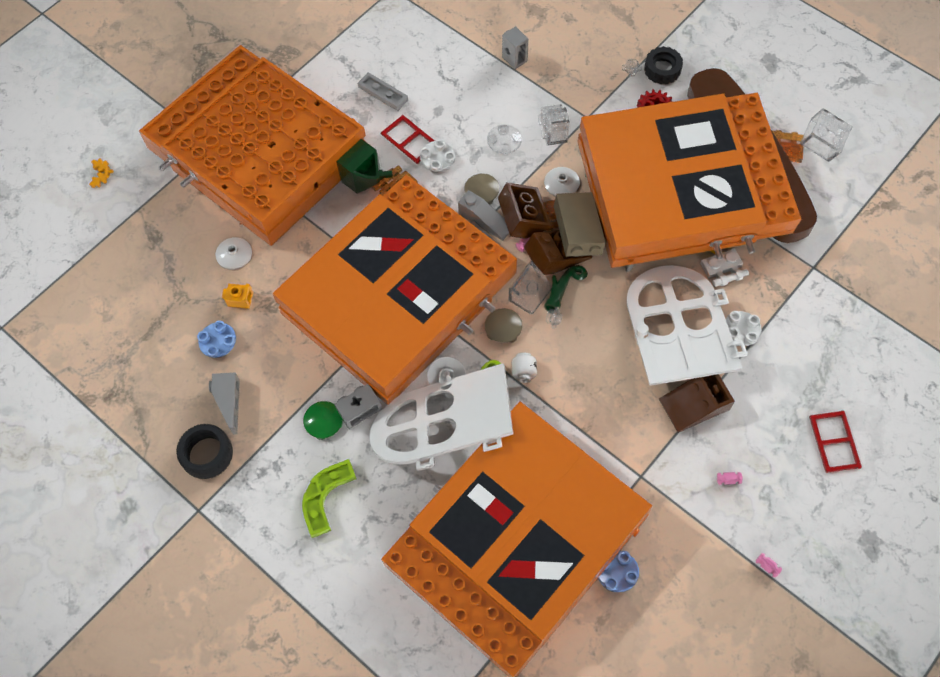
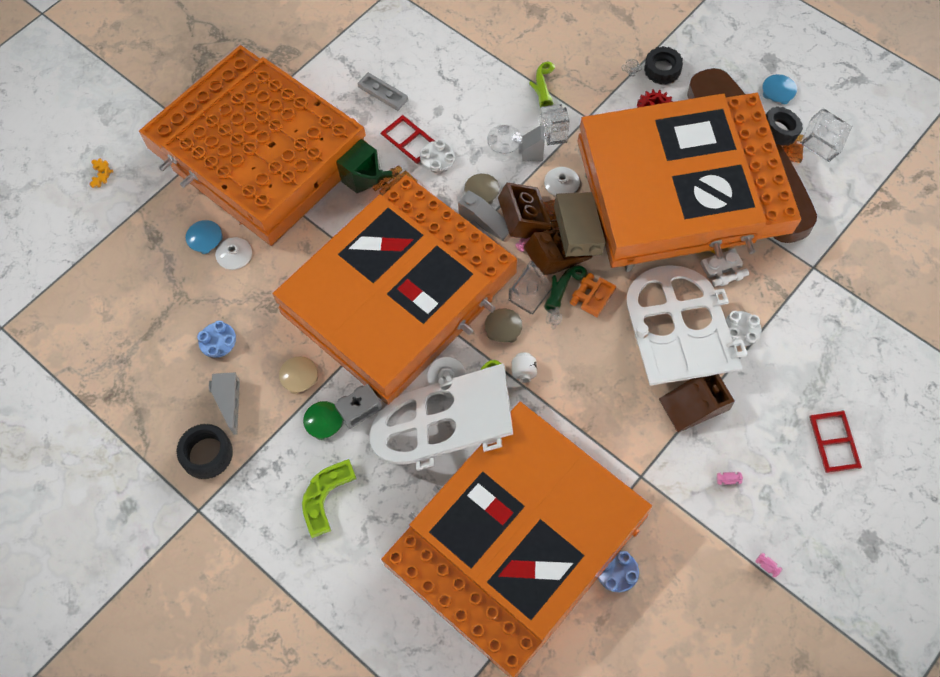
(203, 236): none -> dark azure dish
(238, 295): light orange brick -> none
(298, 374): none -> tan dish
(514, 47): light grey brick -> none
(533, 145): none -> light grey slope
(545, 98): none -> lime plant
(597, 298): none -> orange plate
(779, 88): none -> dark azure dish
(789, 120): none -> black tyre

